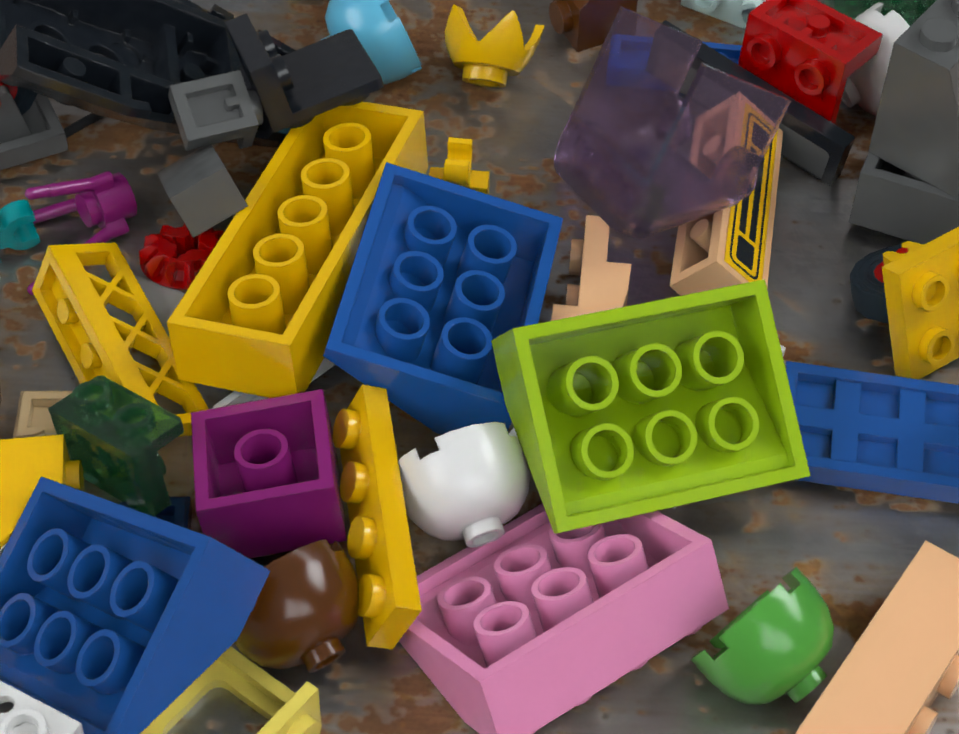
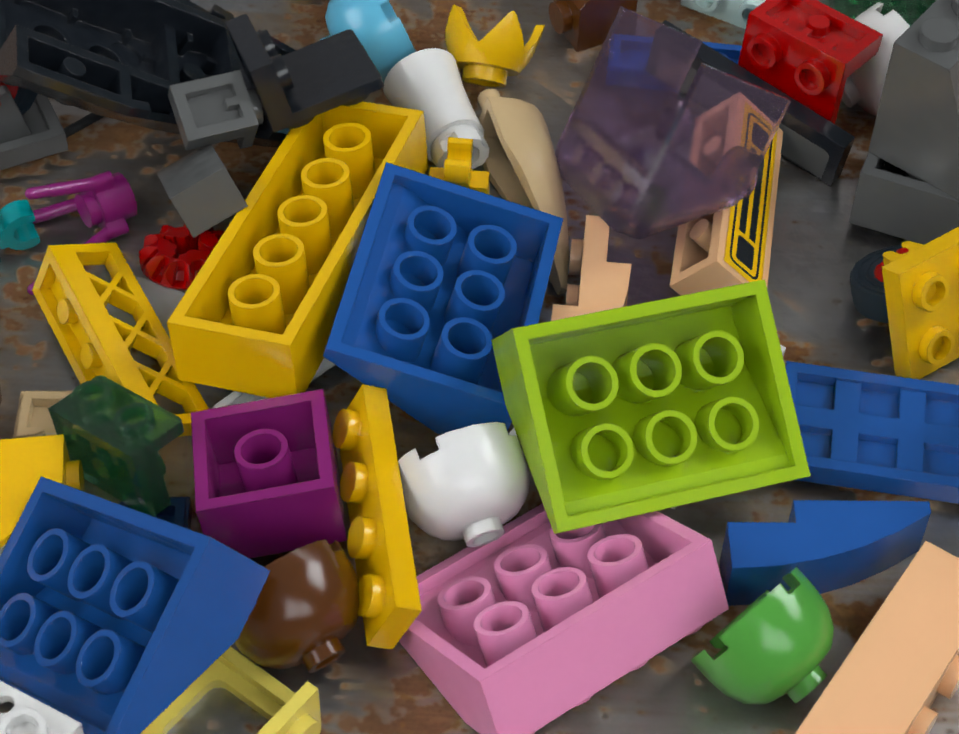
(433, 84): none -> white plant
(525, 166): none -> tan piece
(826, 539): none -> blue slope

